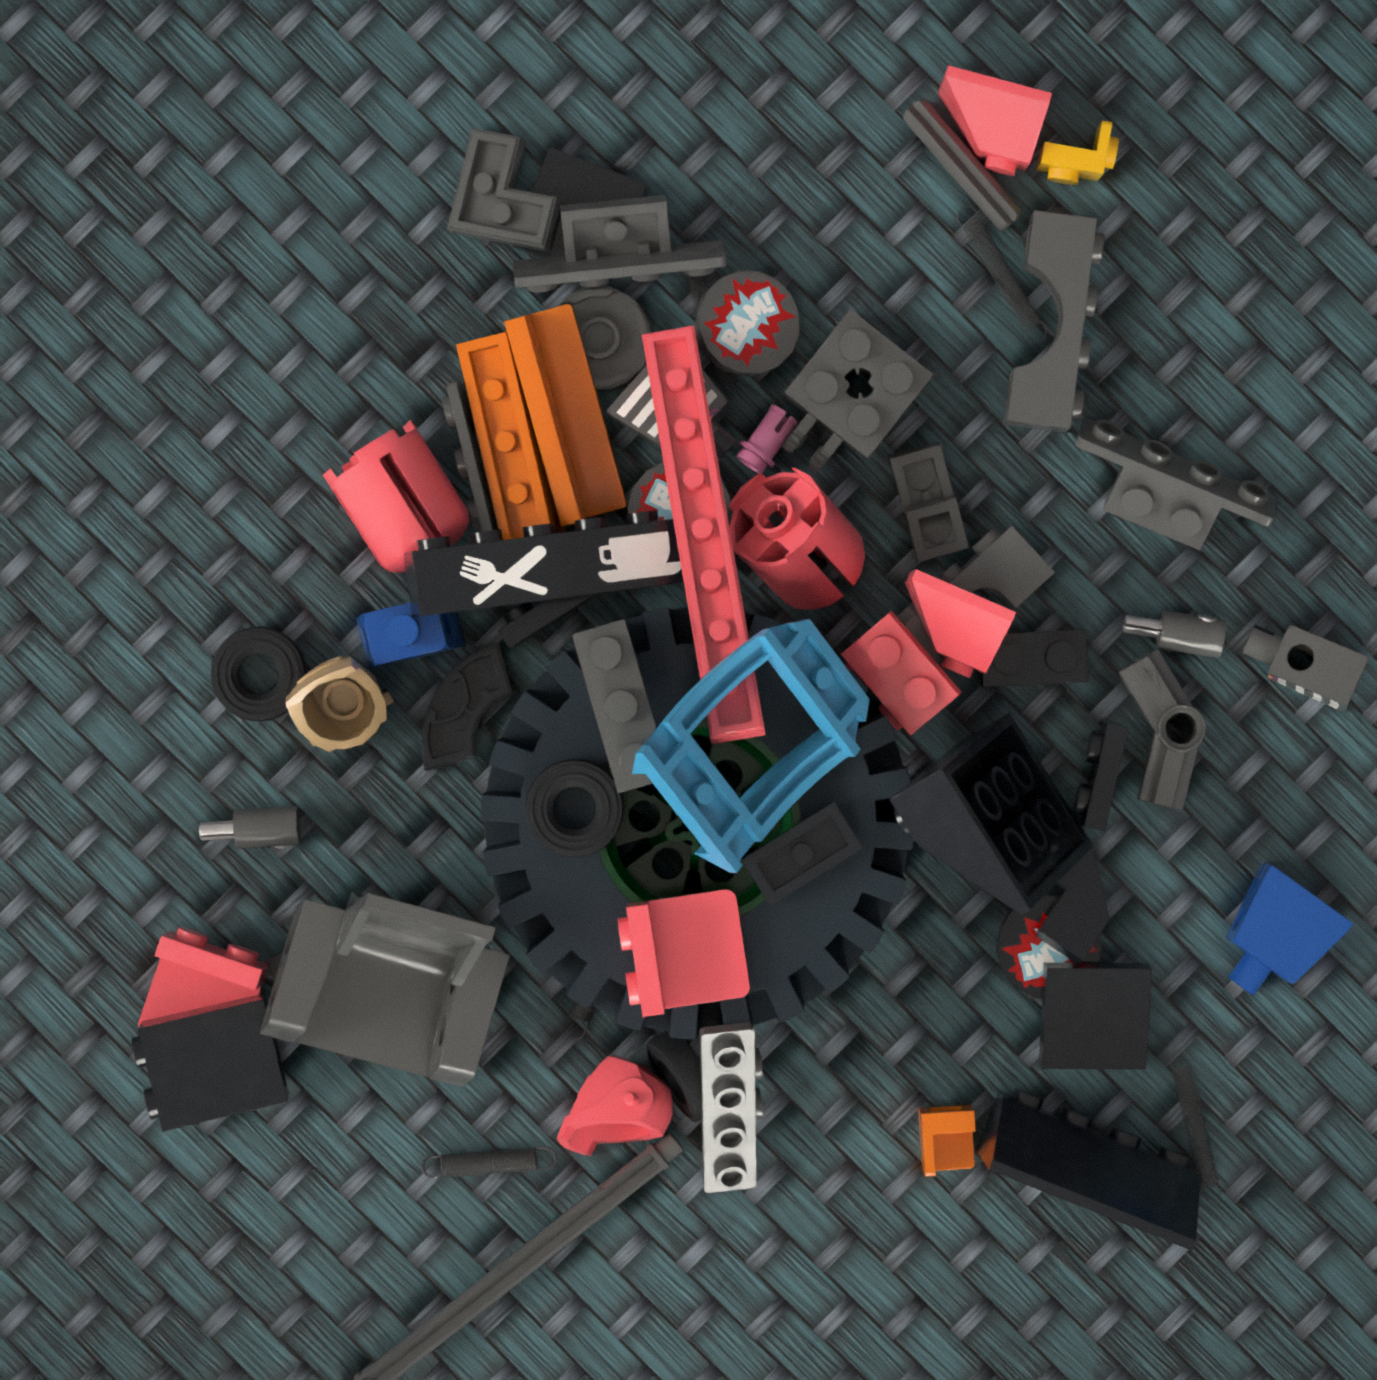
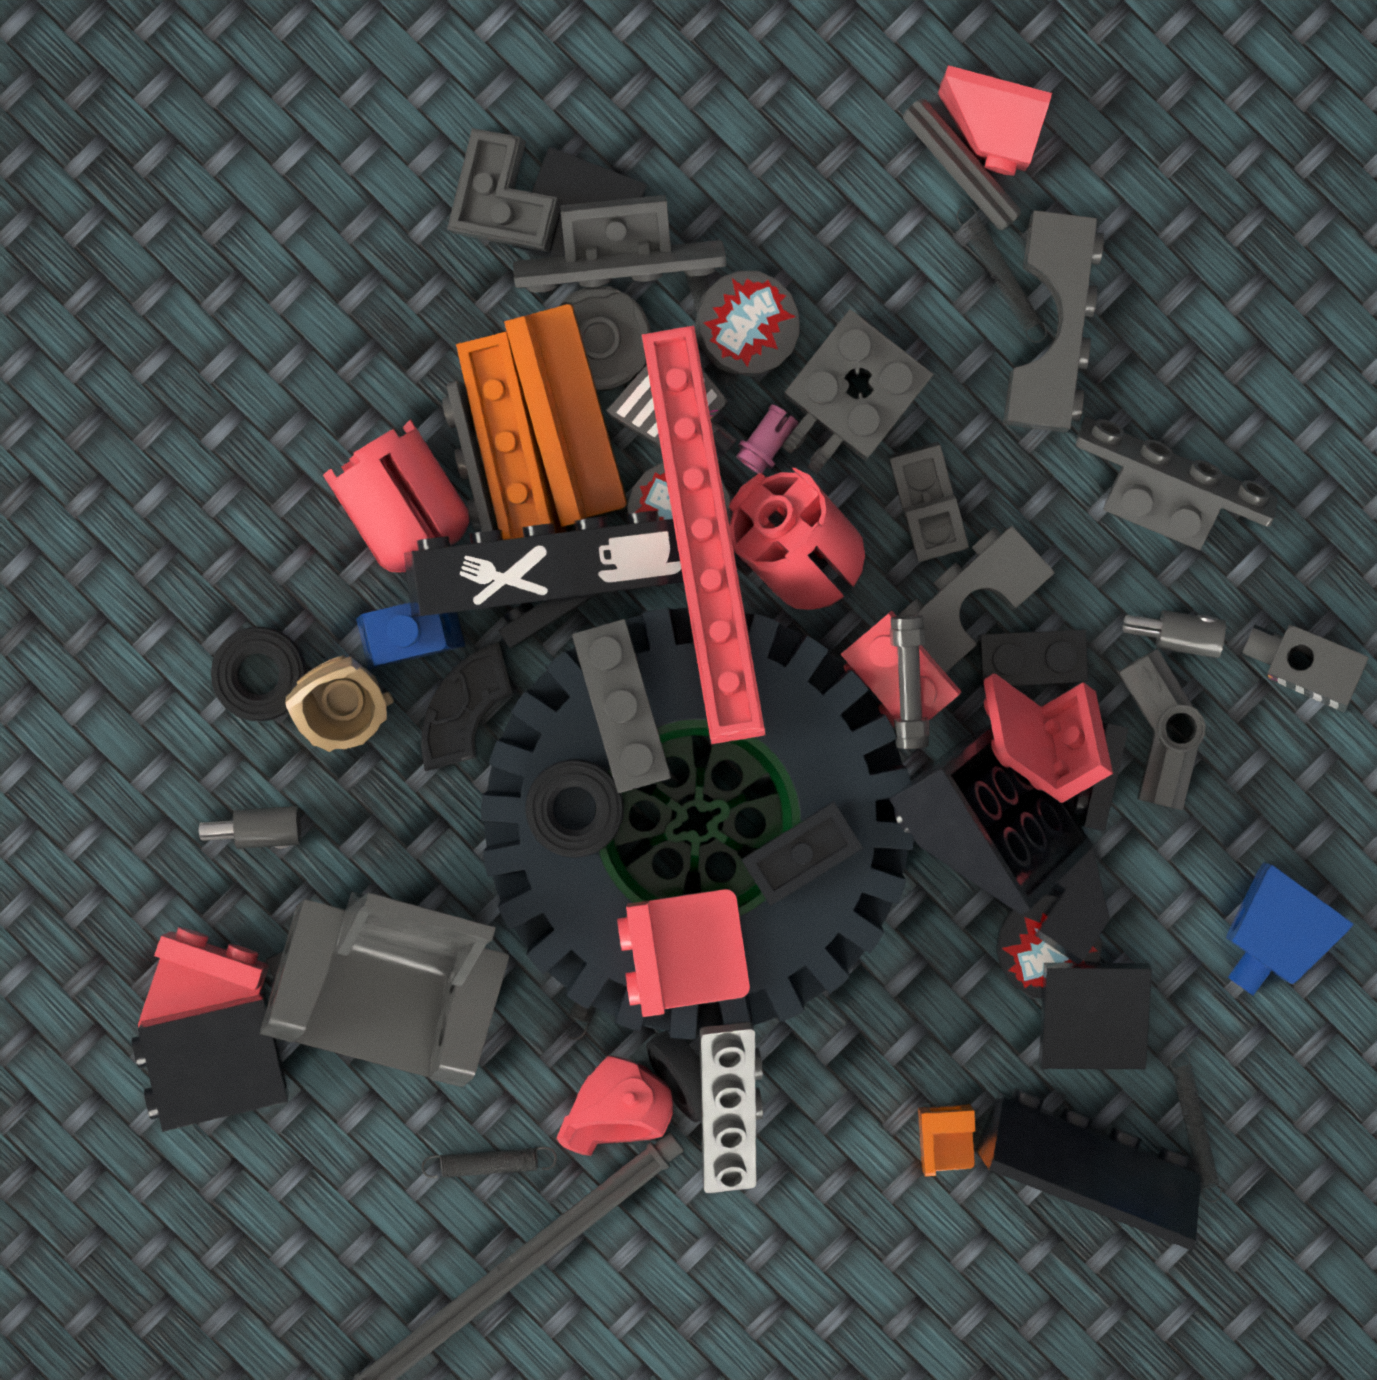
(694, 786): dark azure wedge -> none
(907, 635): none -> dark grey bar
(958, 623): coral slope -> none
(1052, 745): none -> coral bracket
(1069, 163): yellow bracket -> none

